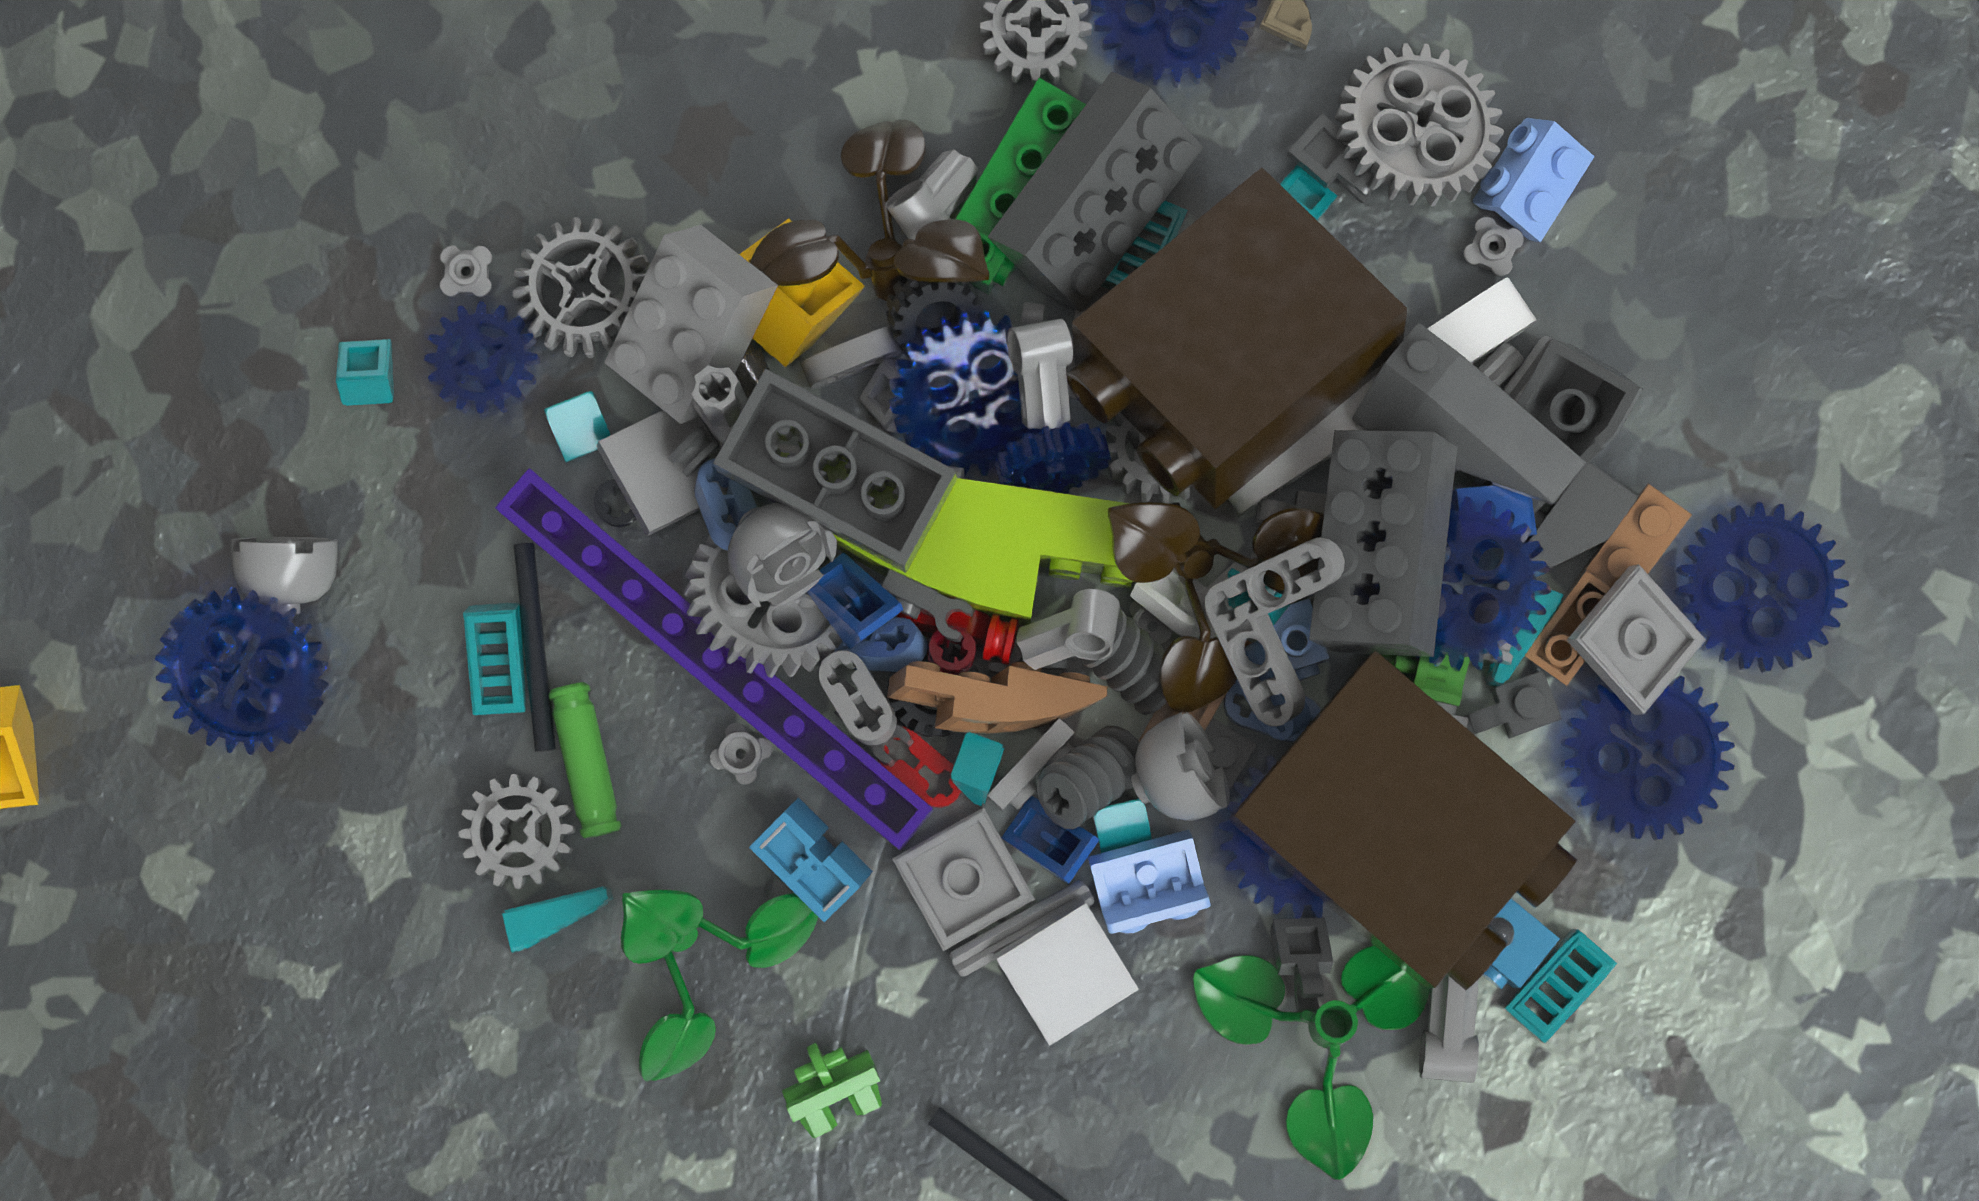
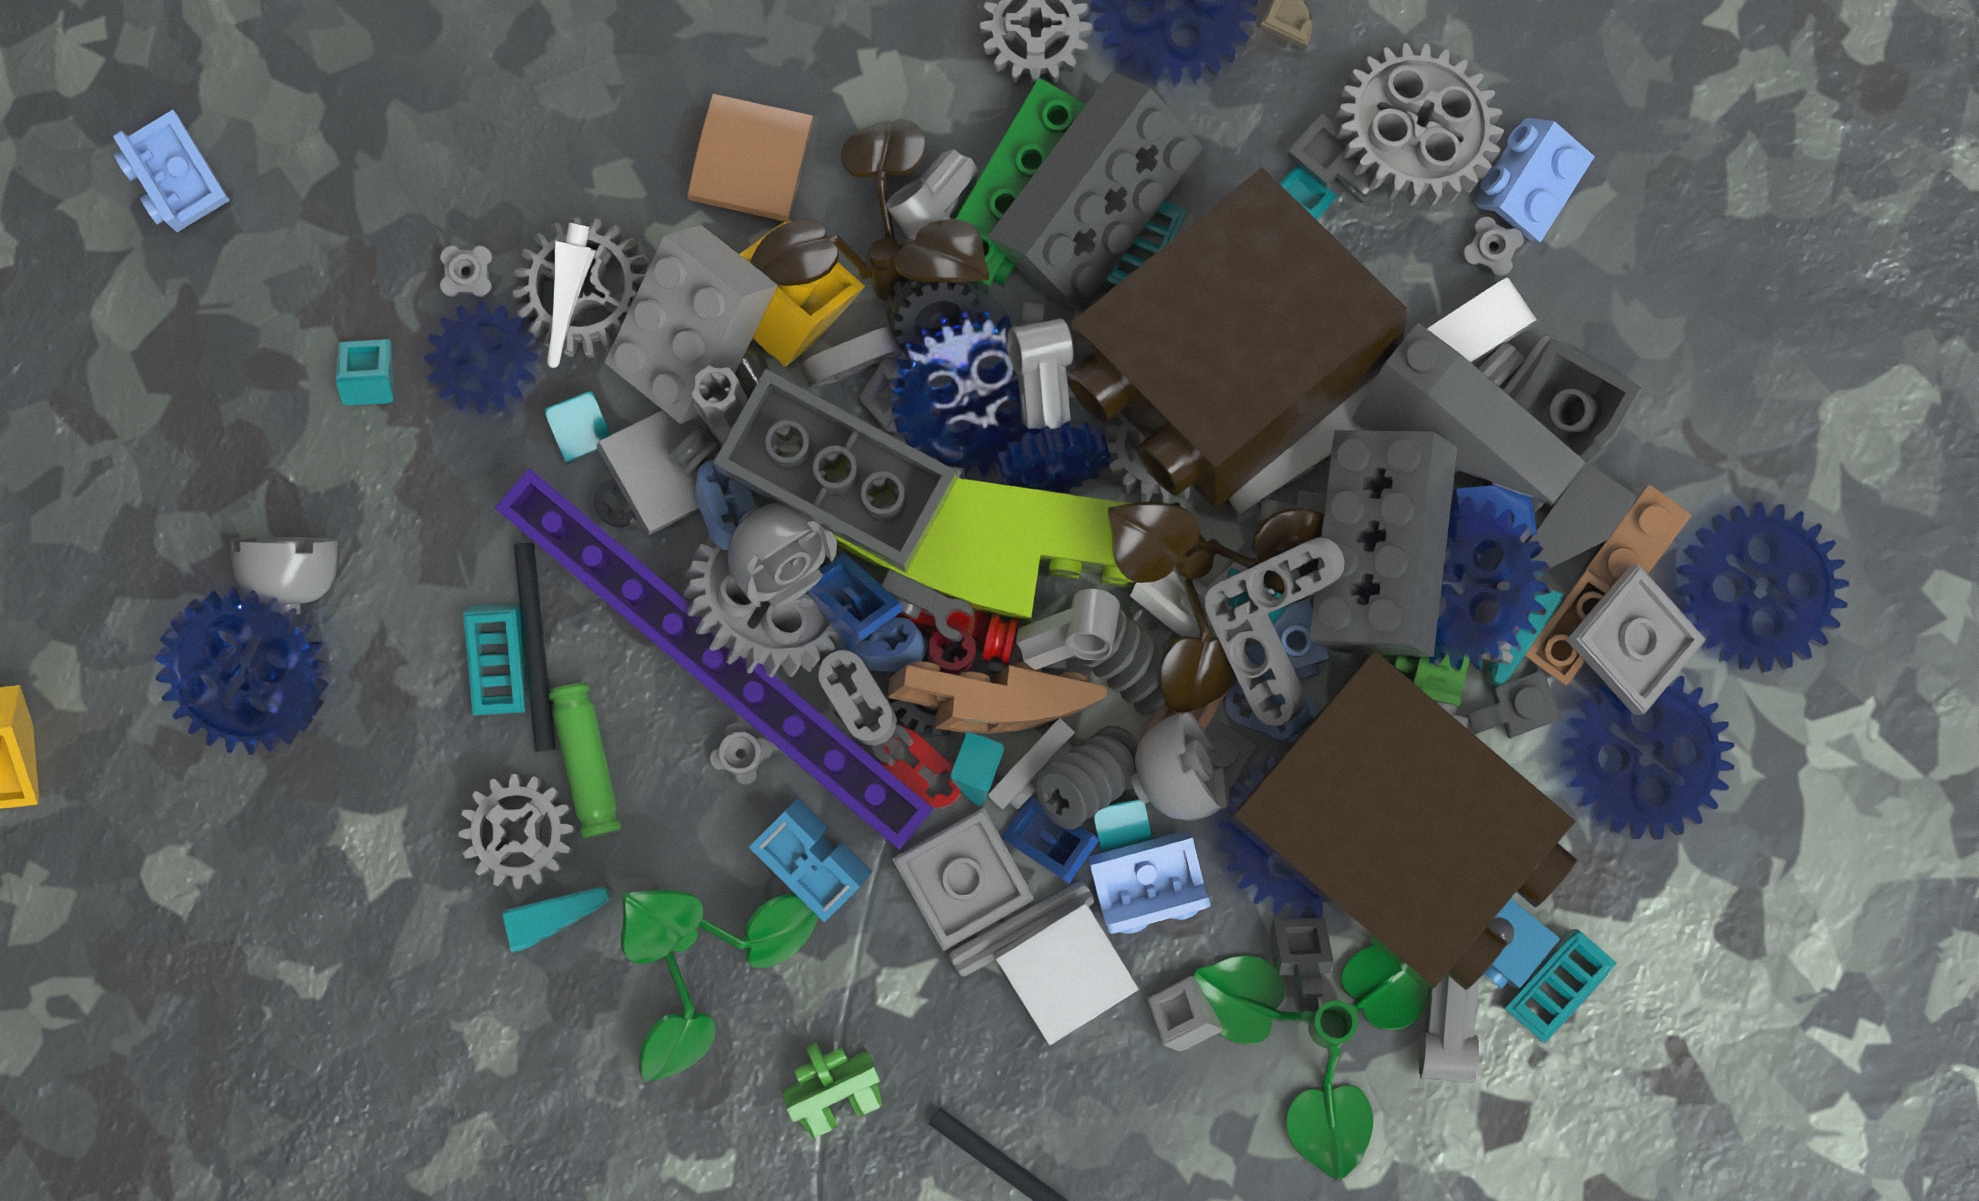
(171, 171): none -> light blue bracket
(571, 267): none -> white piece
(750, 157): none -> medium nougat slope
(1183, 1015): none -> light grey slope

